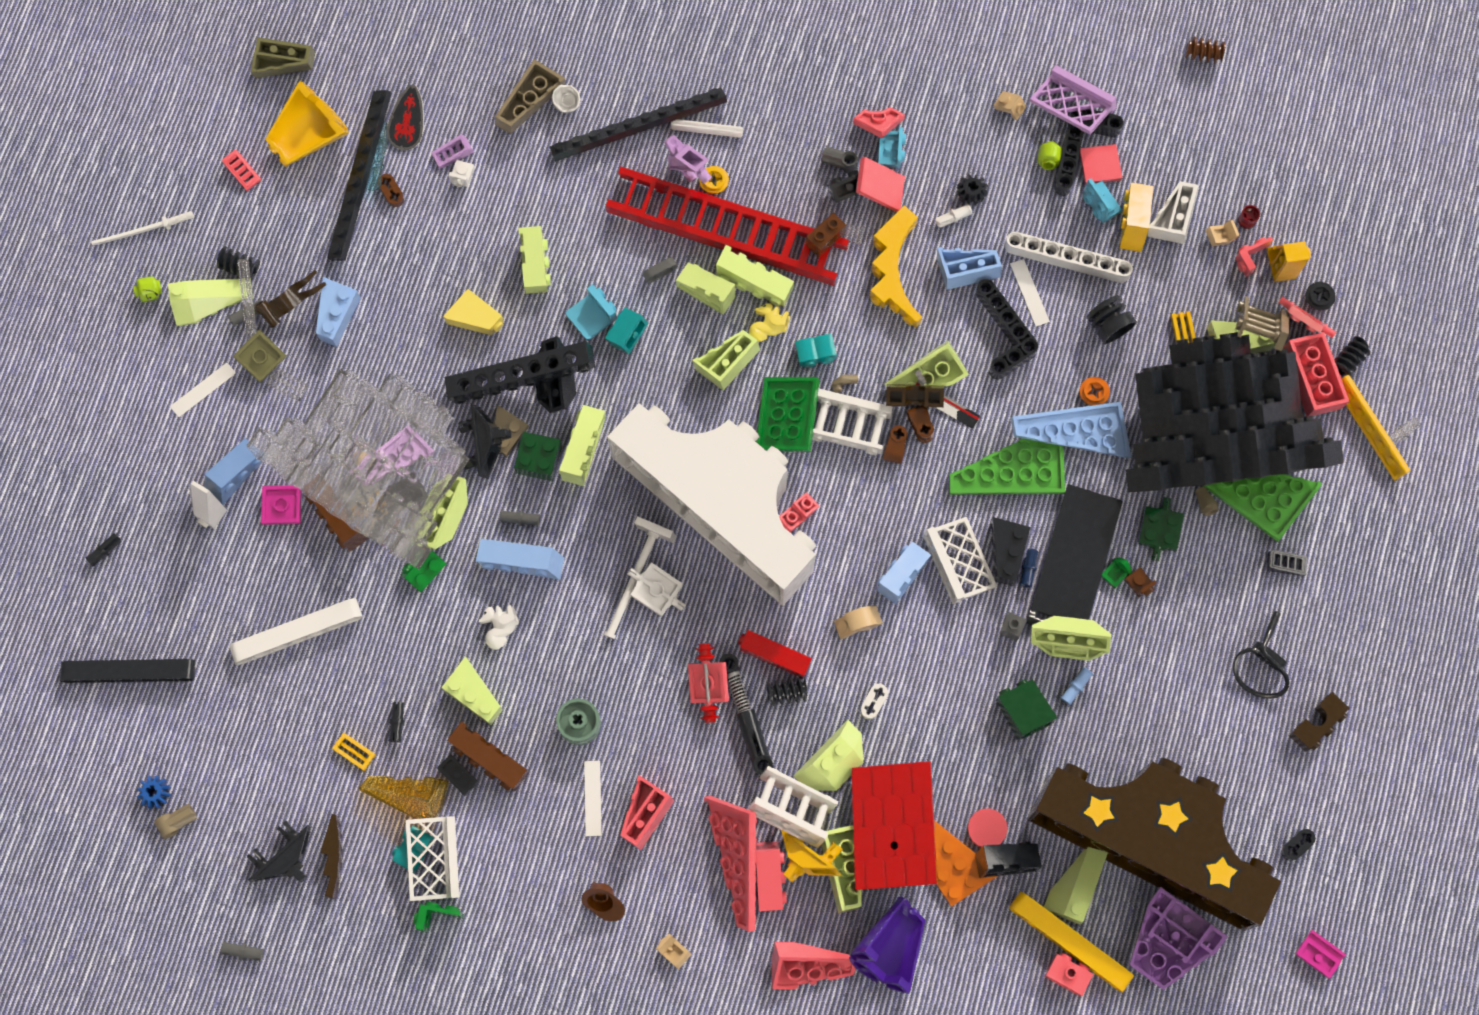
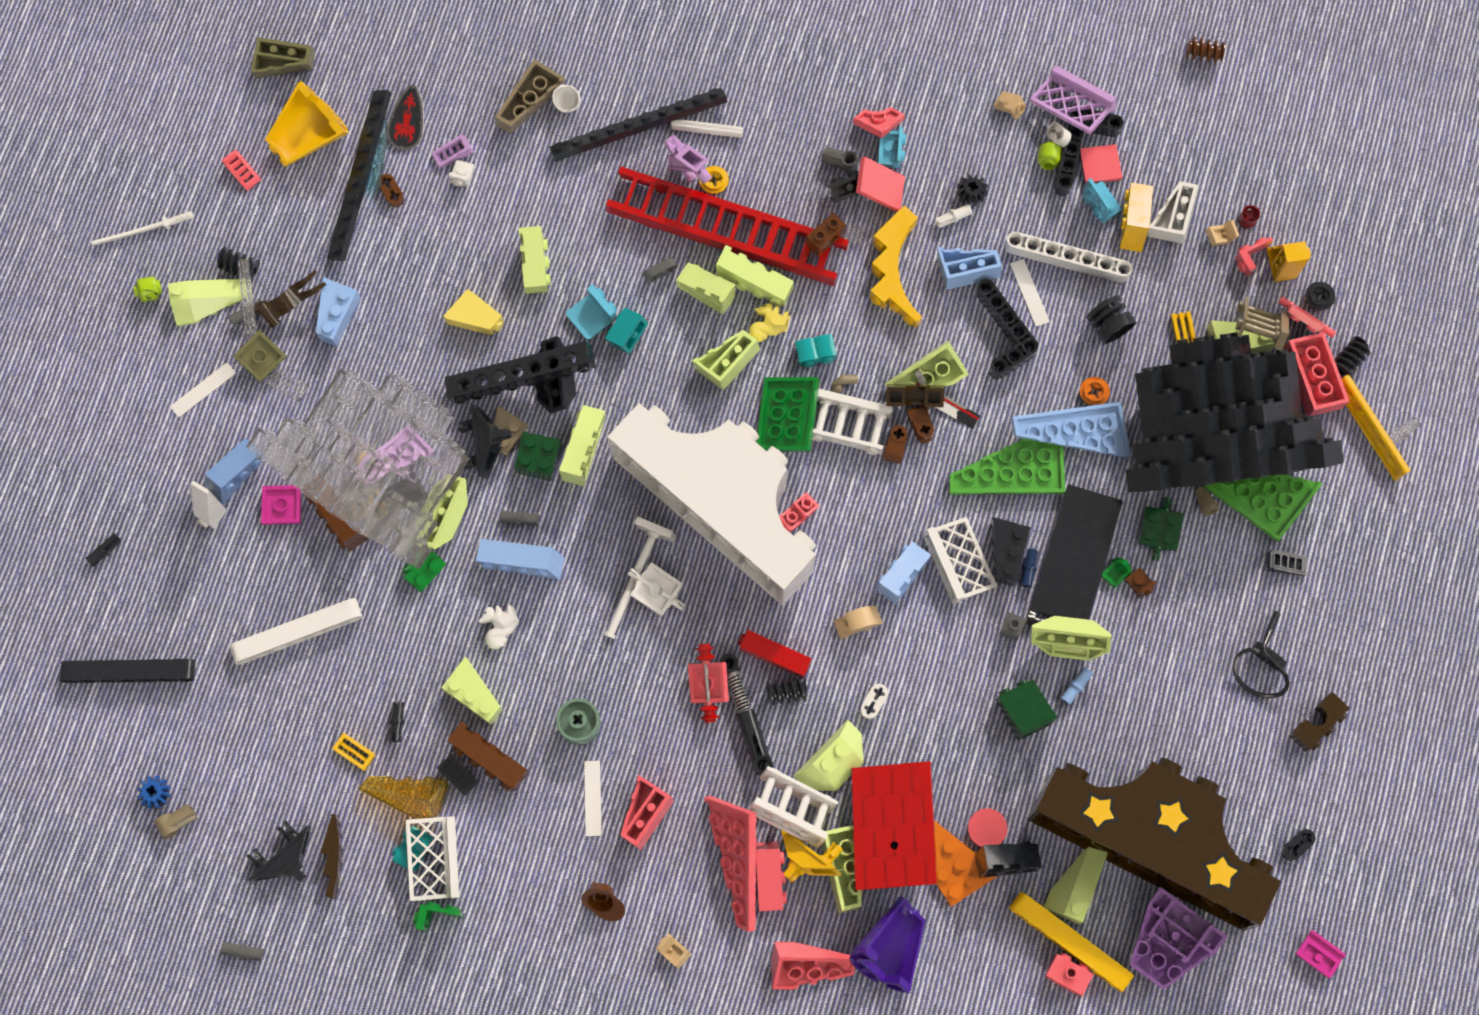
(1058, 134): none -> white beam

